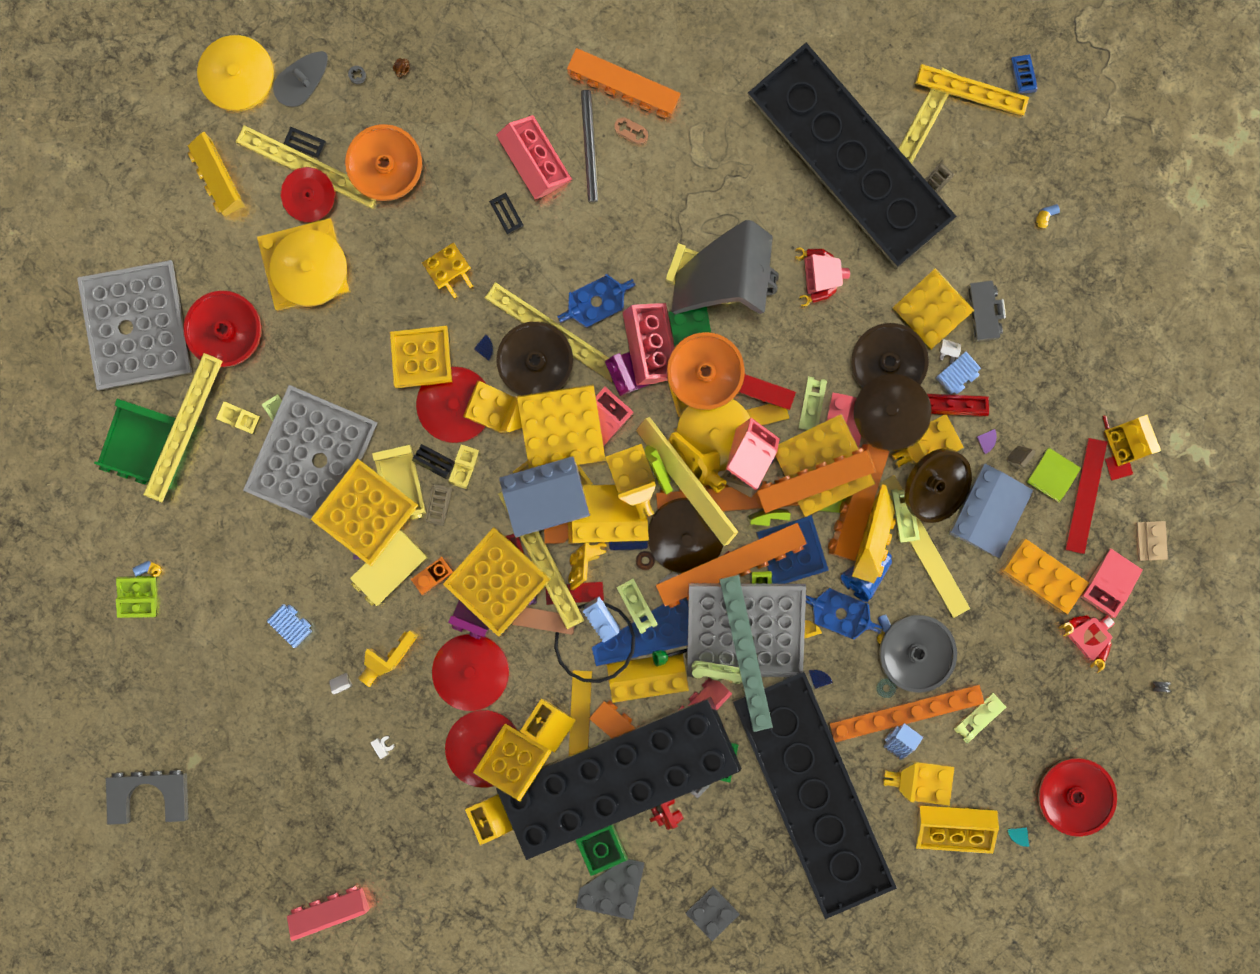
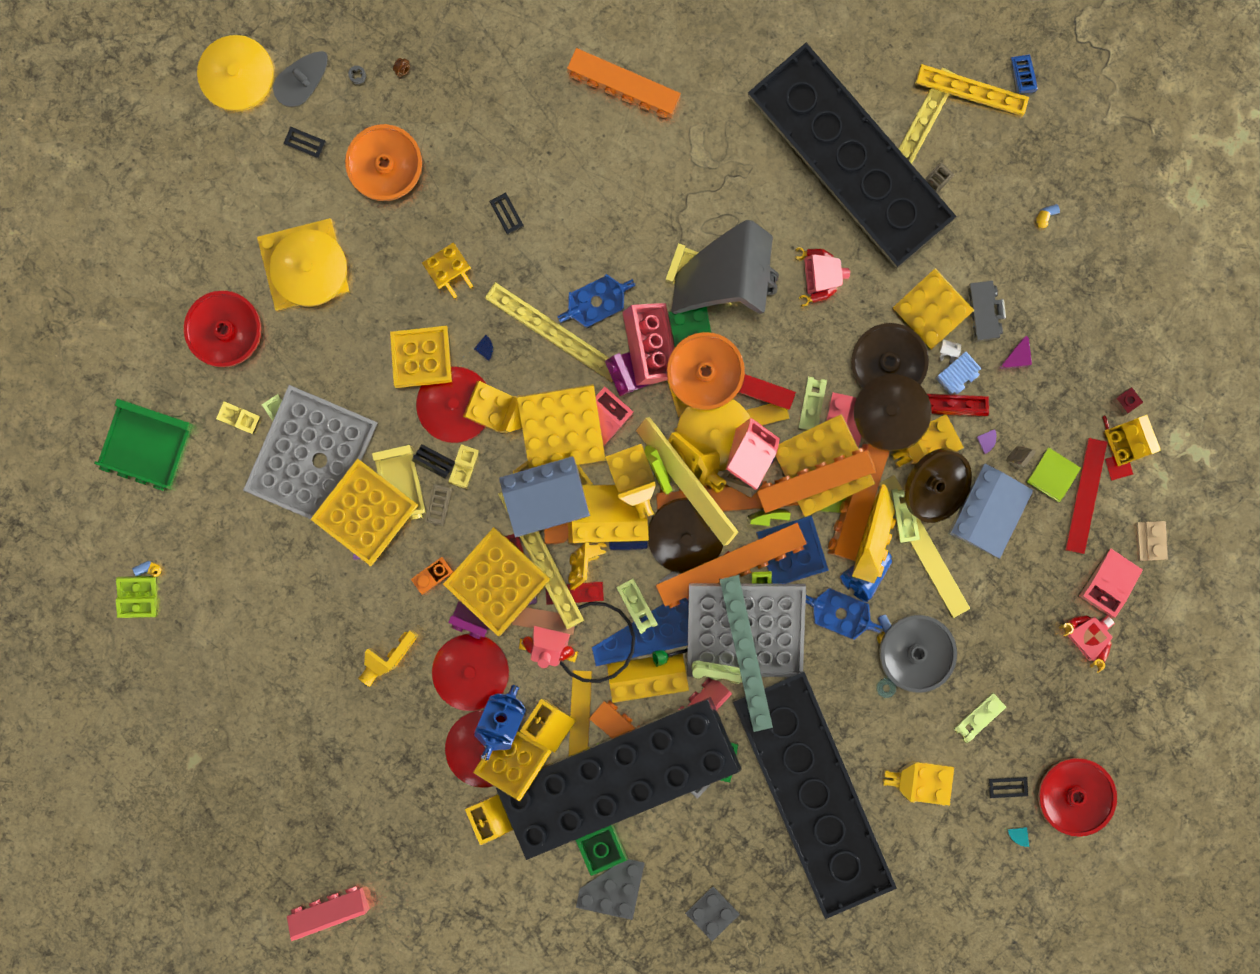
(120, 788): dark grey arch -> none
(151, 302): light grey plate -> none
(182, 427): light yellow tile -> none
(215, 175): yellow slope -> none
(289, 625): light blue brick -> none
(294, 160): light yellow tile -> none
(307, 194): red piece -> none
(340, 683): white slope -> none
(380, 747): white tile -> none
(389, 569): light yellow panel -> none
(496, 734): none -> blue plate
(533, 156): coral slope -> none
(534, 358): dark brown dish -> none
(548, 647): none -> coral torso
(589, 145): dark grey axle -> none
(601, 619): light blue brick -> none
(628, 134): nougat beam -> none
(639, 560): reddish brown plate -> none
(663, 816): red hips -> none
(811, 629): yellow tile -> none
(819, 678): clear blue tile -> none
(902, 741): light blue brick -> none
(906, 713): orange brick -> none
(957, 829): yellow slope -> none
(1008, 779): none -> black tile
(1019, 357): none -> magenta slope
(1044, 576): light orange brick -> none
(1127, 401): none -> dark red brick
(1162, 686): dark grey bush -> none

